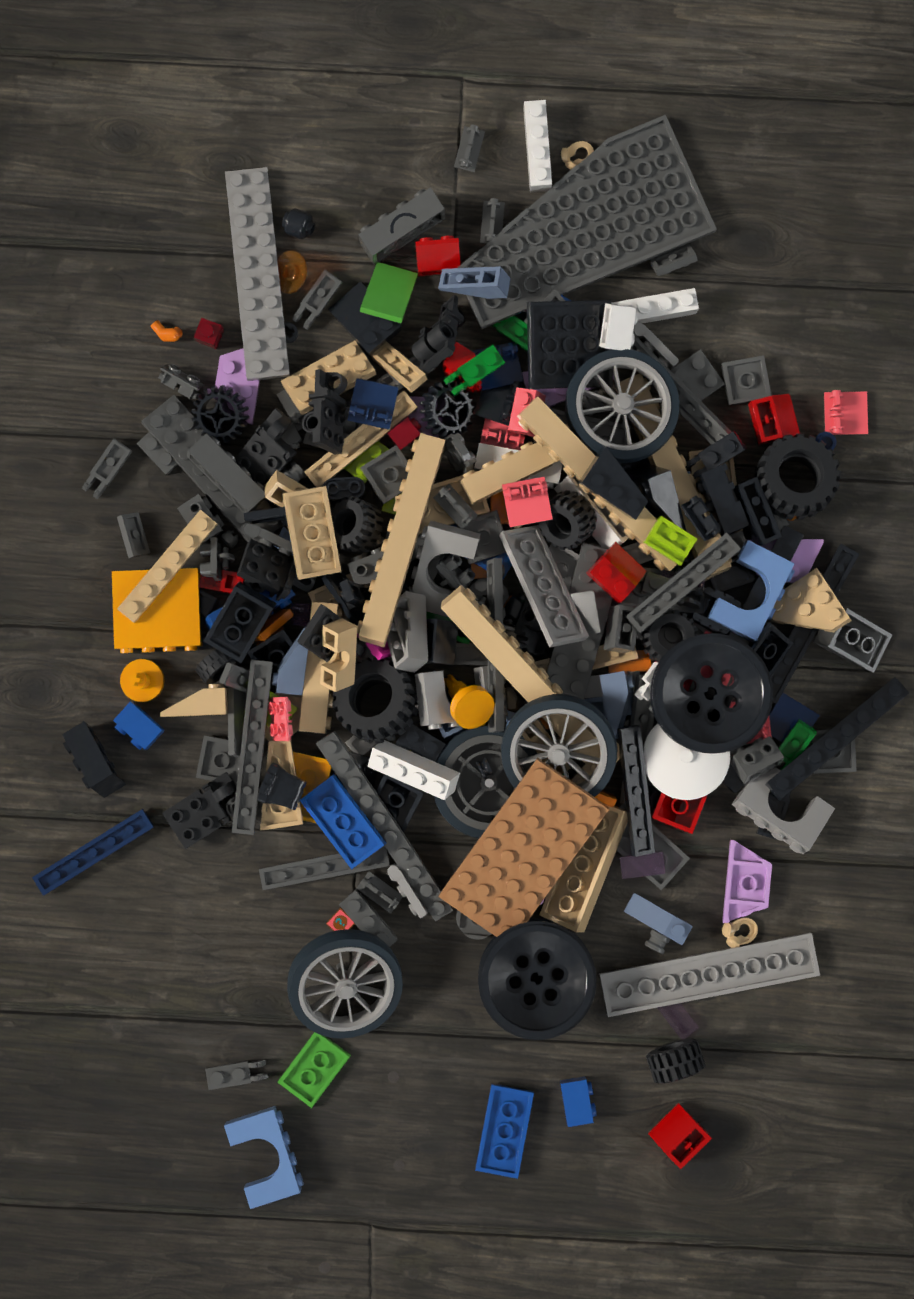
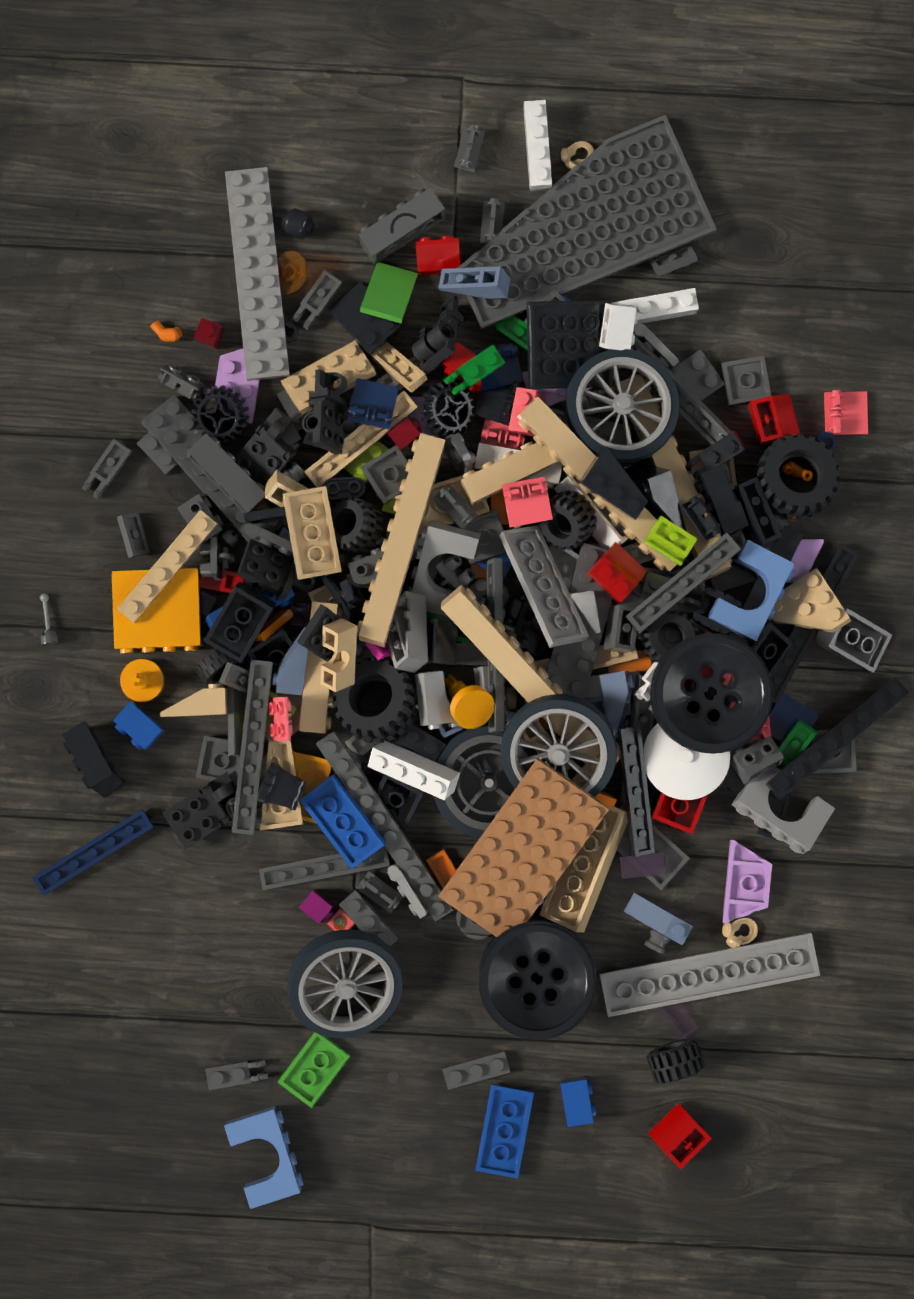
(49, 636): none -> hinge
(317, 907): none -> magenta brick
(442, 867): none -> orange tile
(476, 1070): none -> dark grey plate
(796, 471): none -> orange arm

